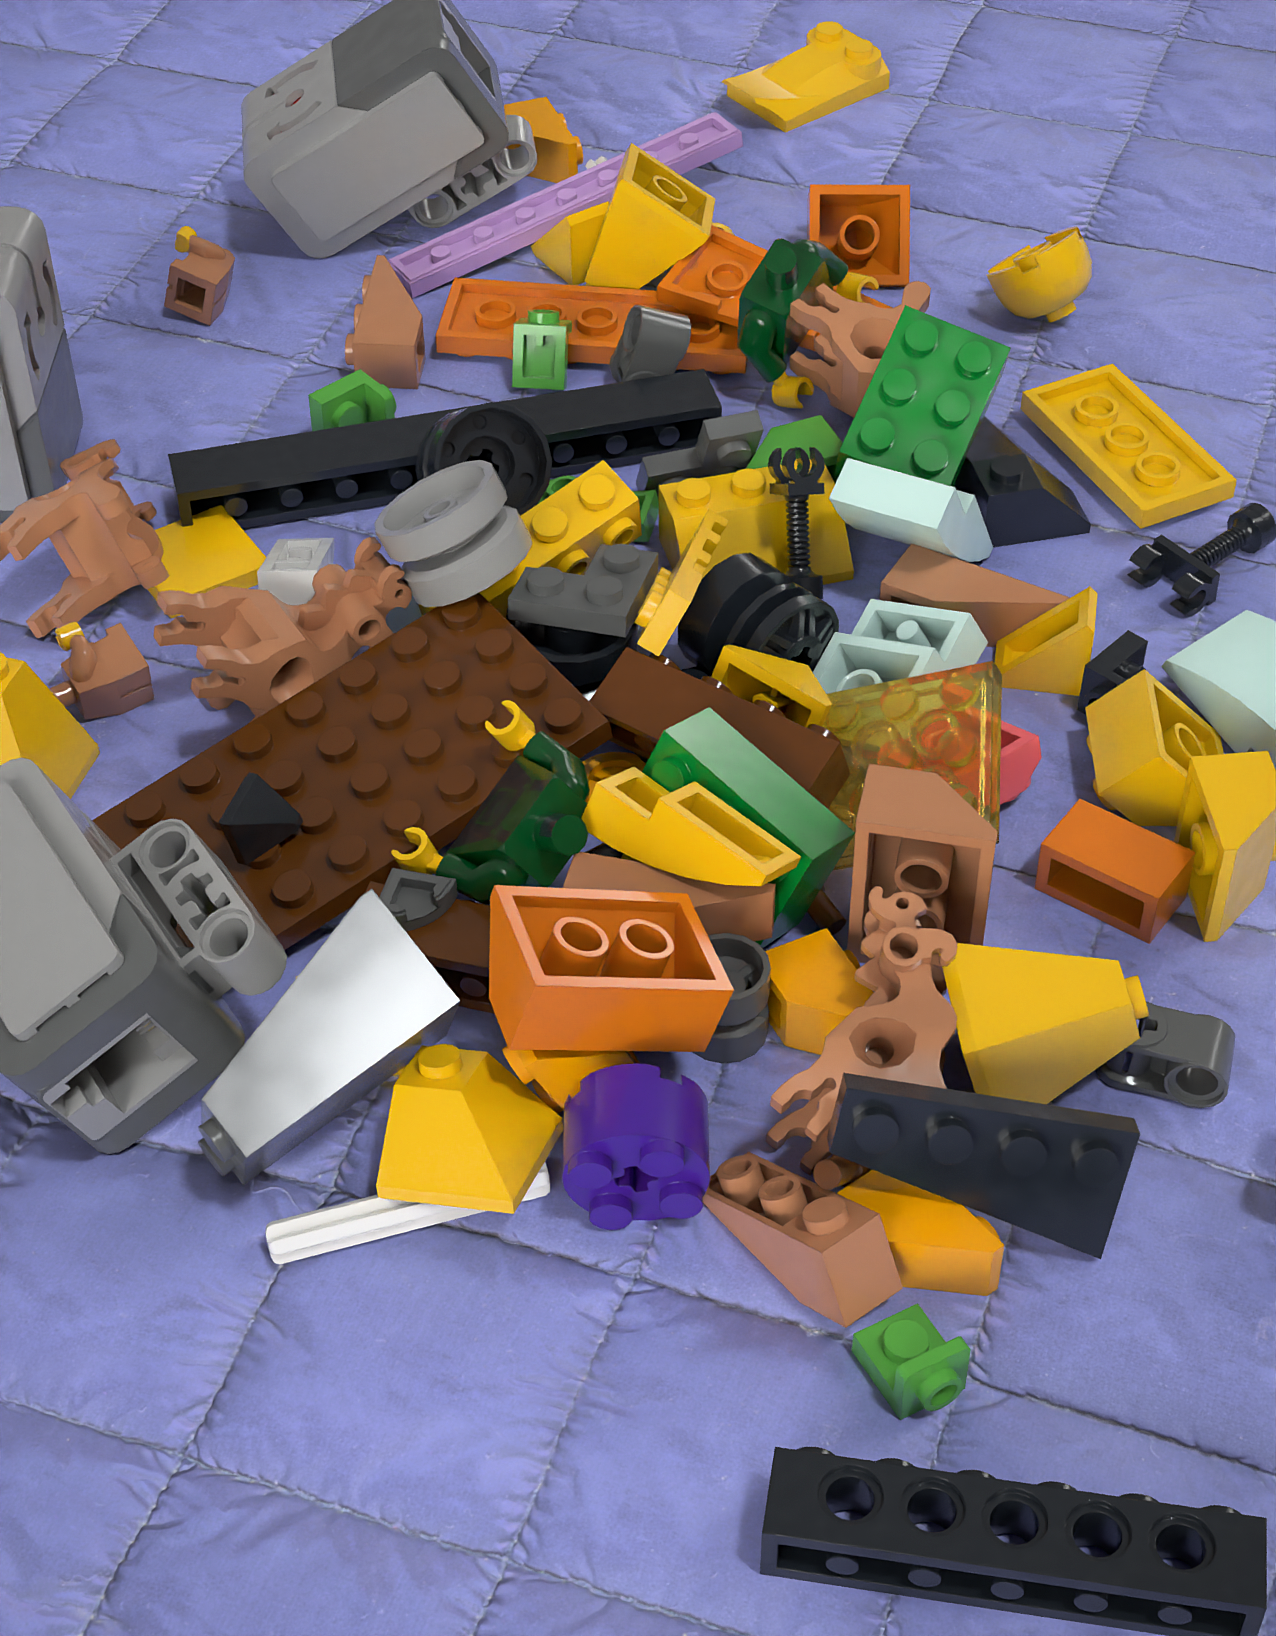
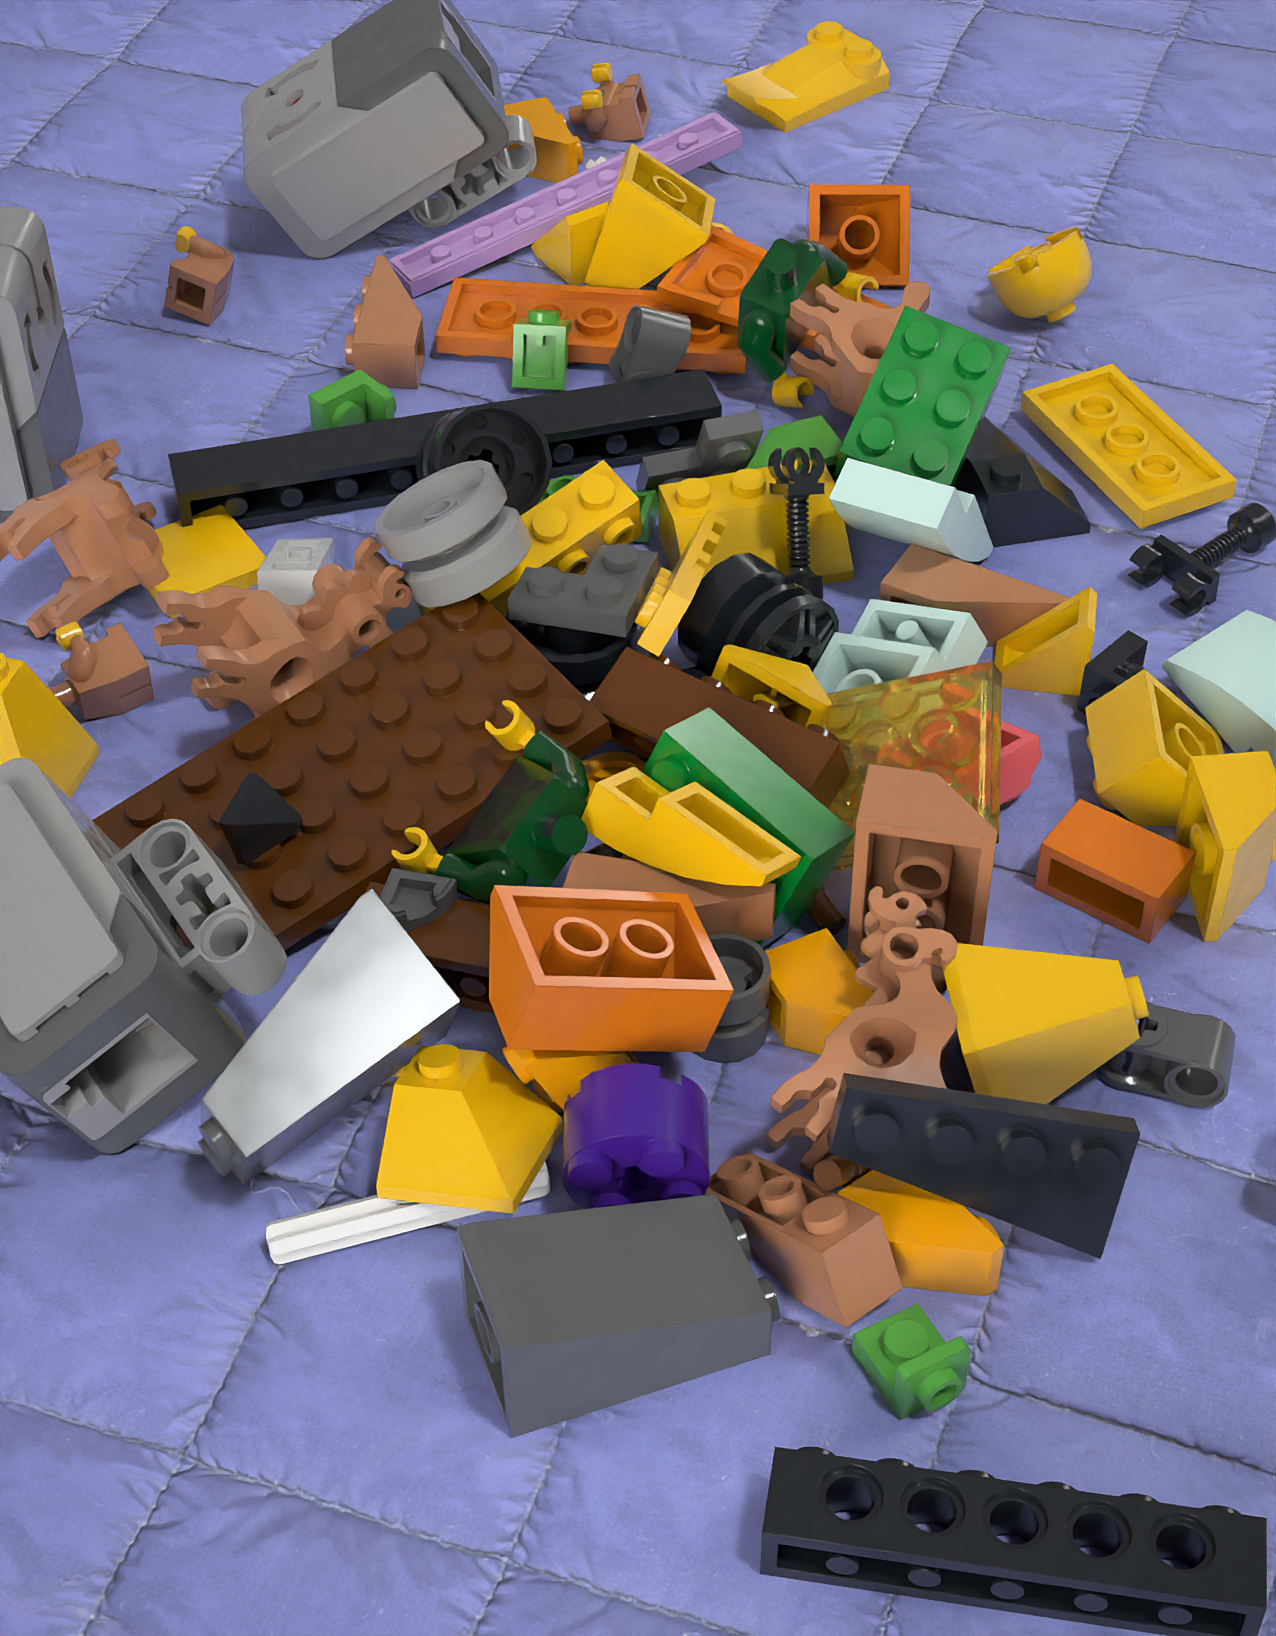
(609, 1304): none -> dark grey slope
(613, 109): none -> nougat piece

